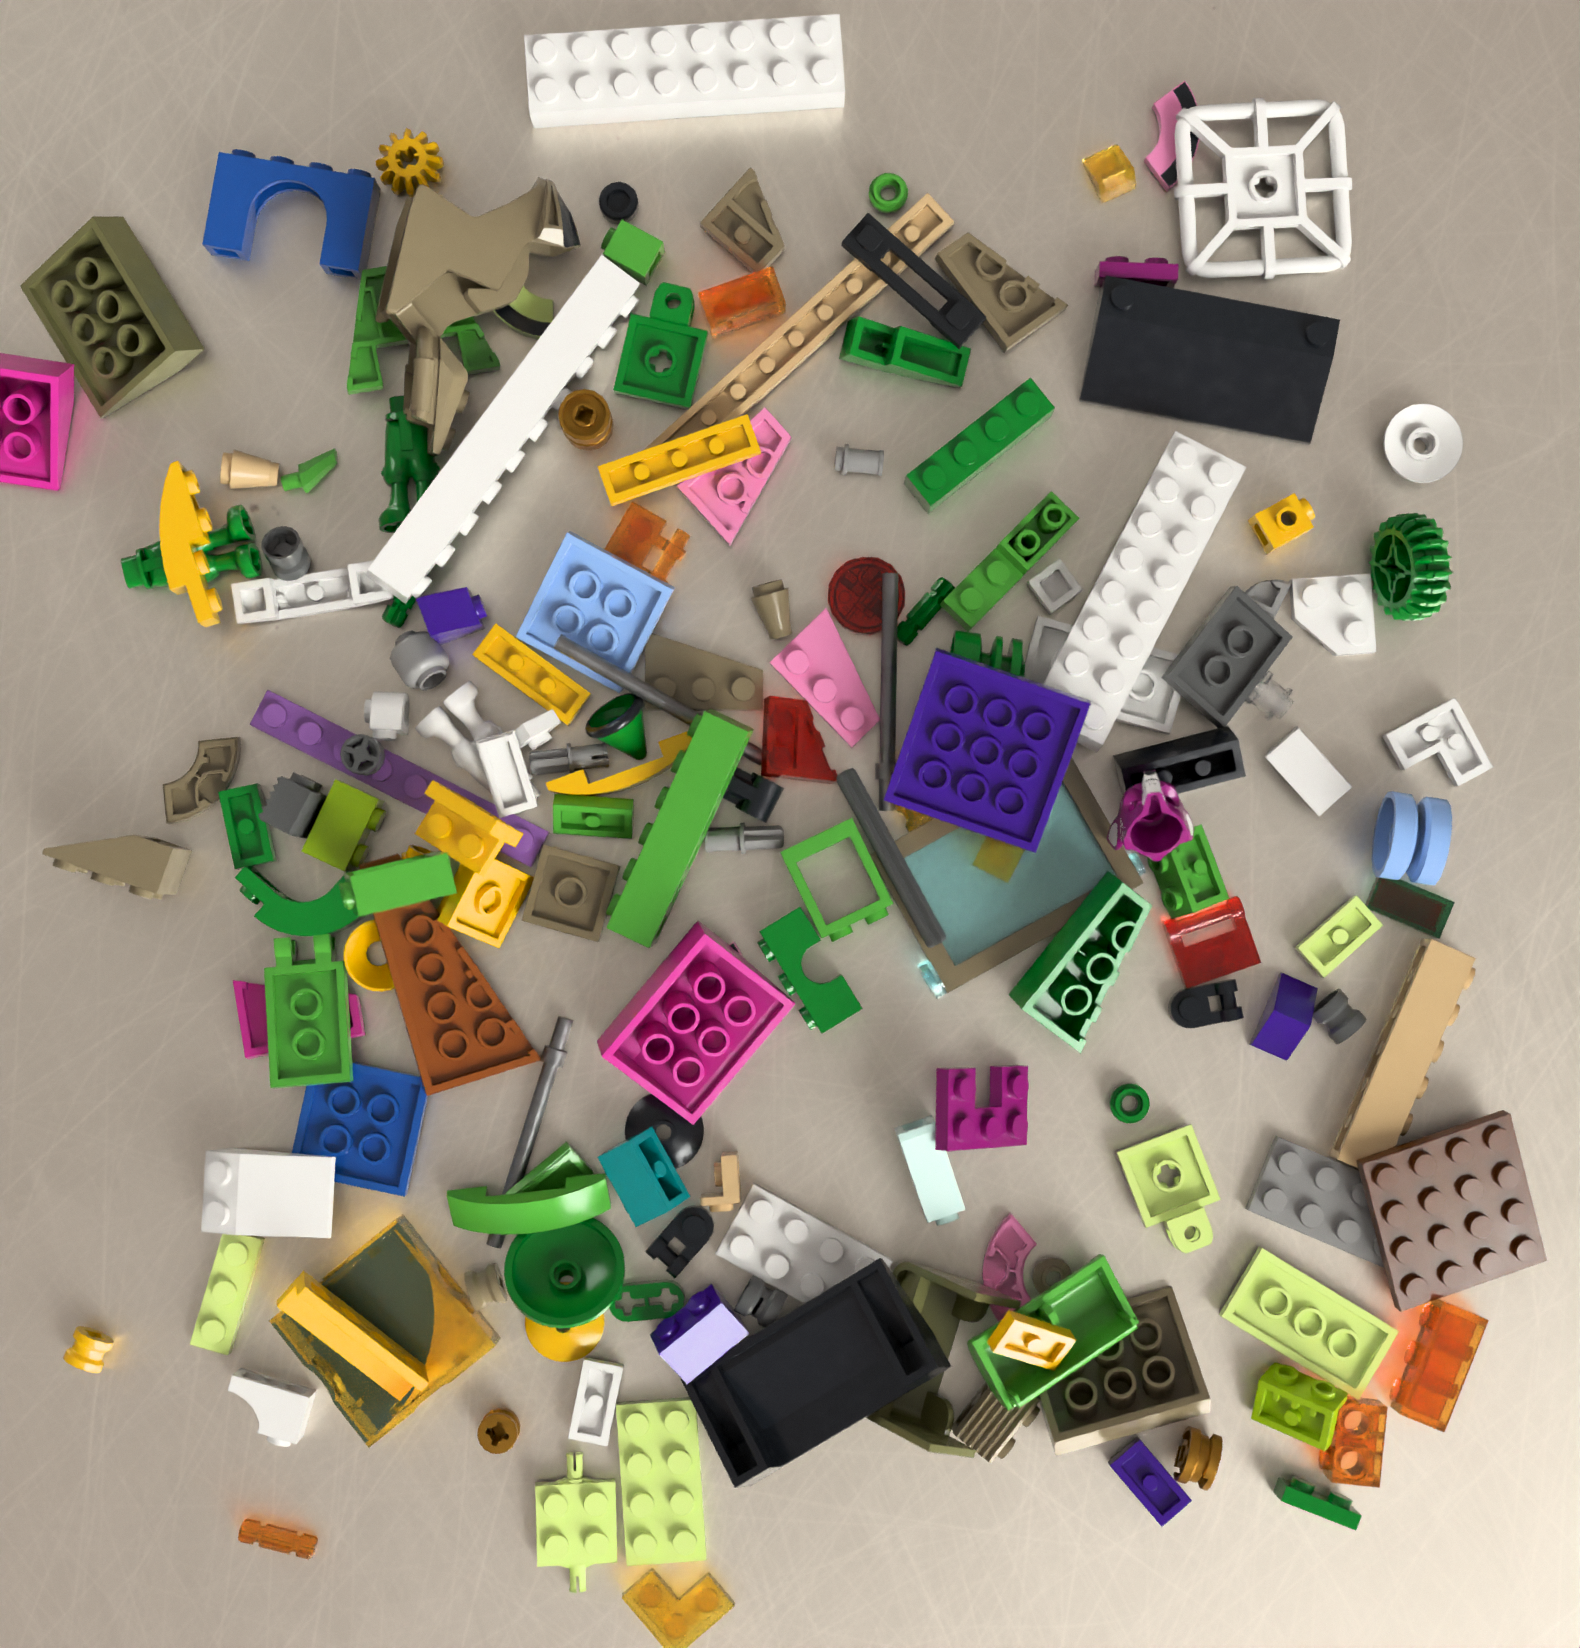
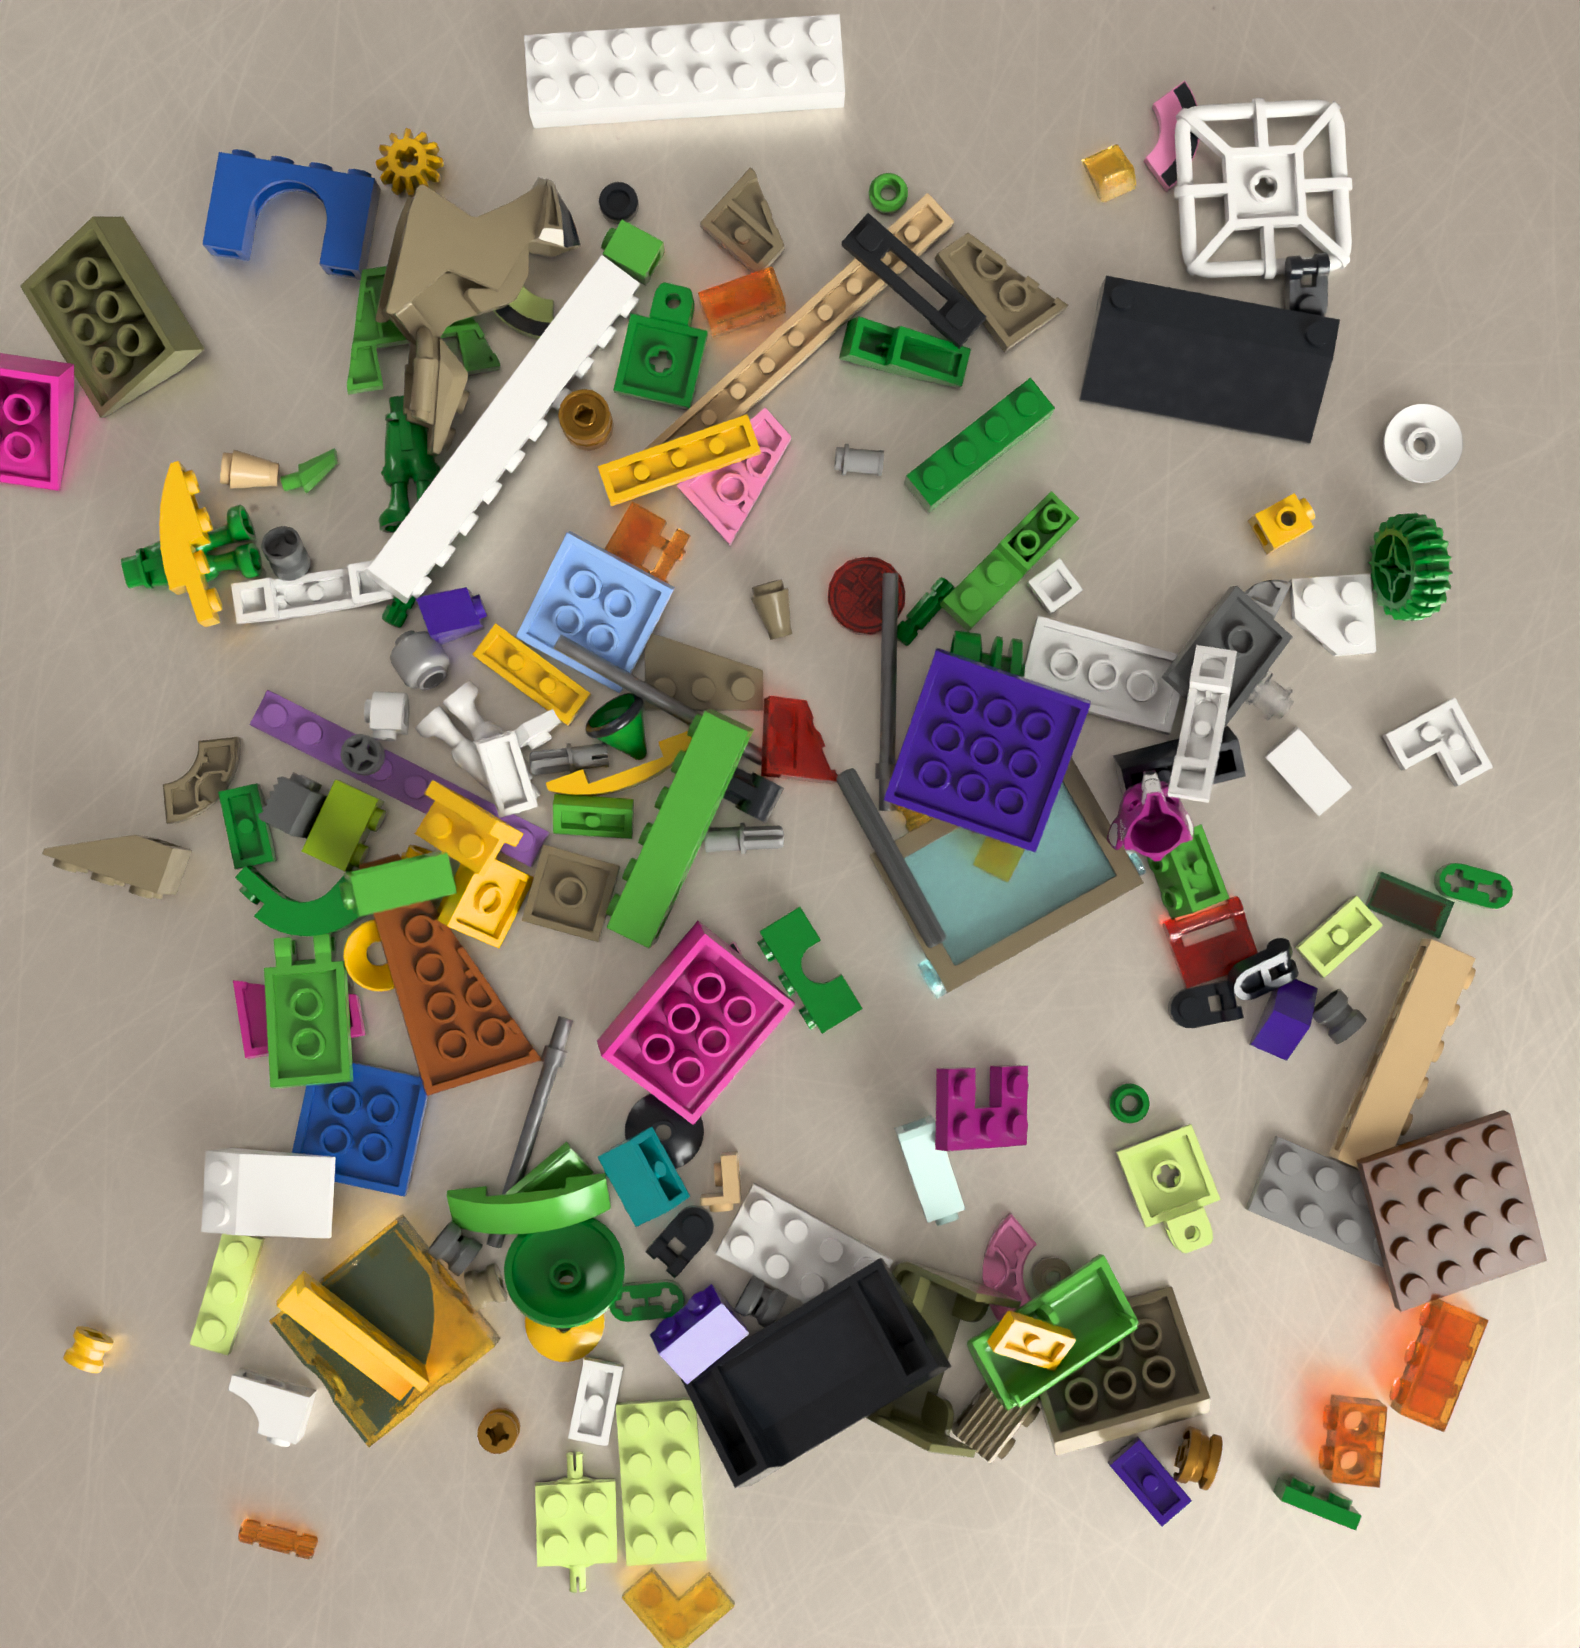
(454, 1248): none -> dark grey wheel
(819, 842): bright green window -> none
(826, 677): bright pink wing -> none
(1083, 961): green wedge -> none
(1143, 581): white brick -> none
(1152, 271): magenta plate -> none
(1203, 724): none -> white slope
(1251, 975): none -> black plate
(1298, 1405): lime bracket -> none
(1308, 1323): yellowish green plate -> none
(1311, 297): none -> black plate
(1411, 838): light blue wheel -> none
(1476, 877): none -> green beam

